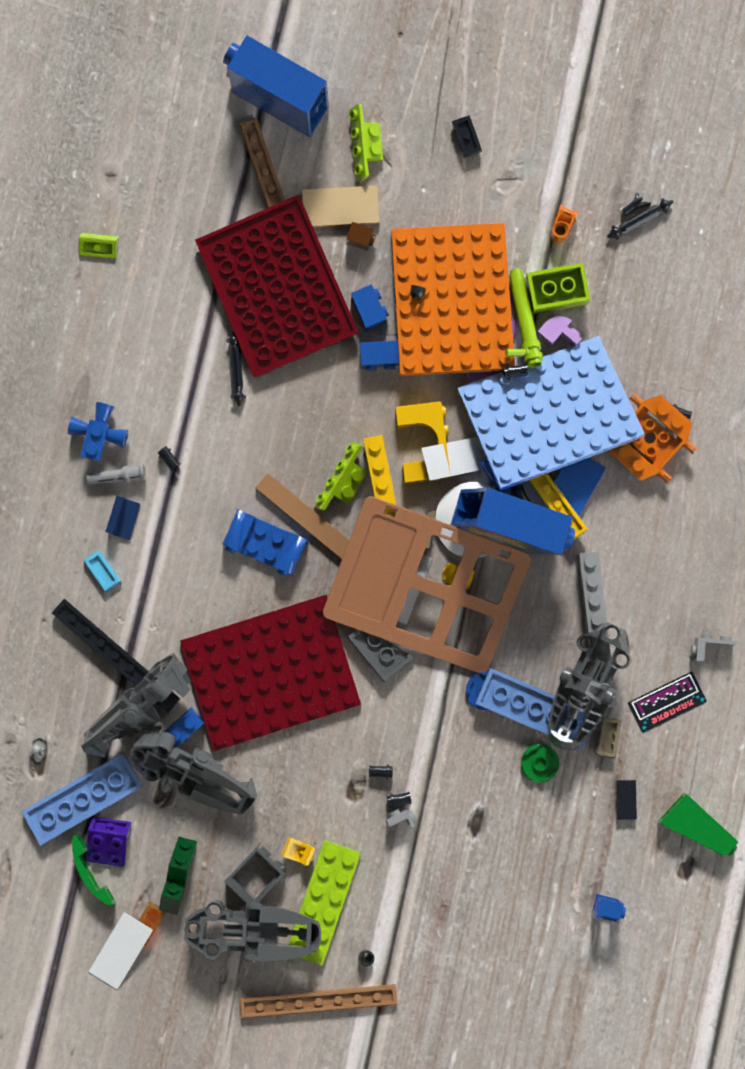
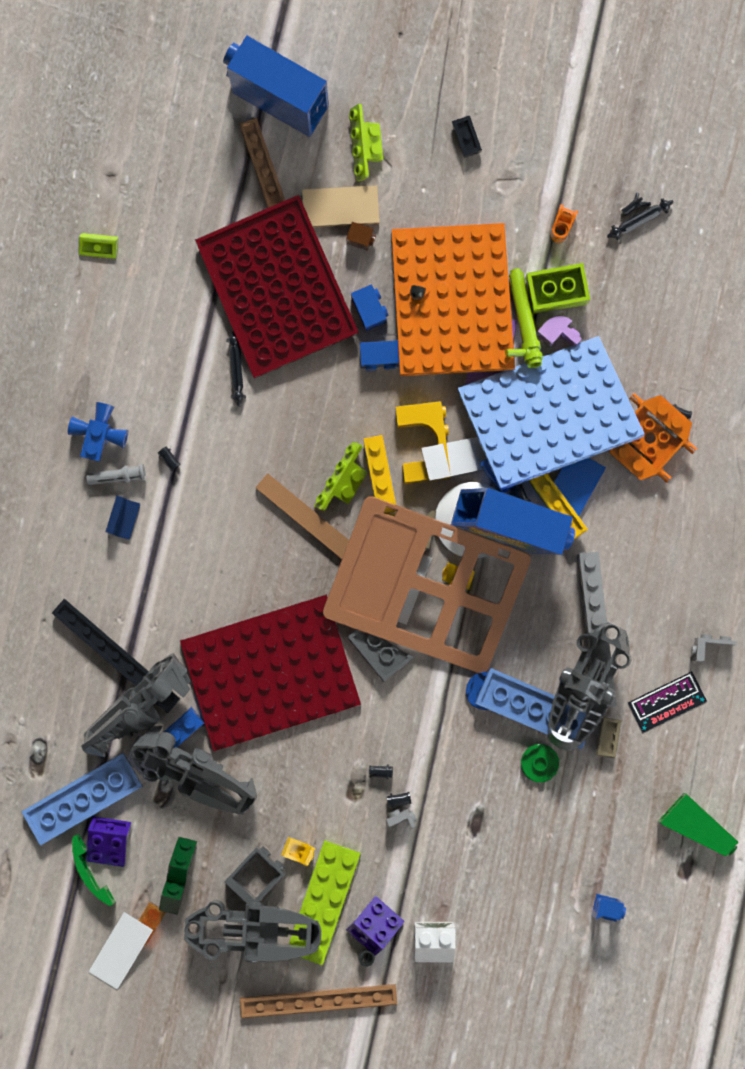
(102, 571): medium azure tile -> none
(264, 543): blue piece -> none
(375, 926): none -> dark purple bracket
(434, 942): none -> white slope
(515, 371): black pin -> none
(626, 799): black tile -> none

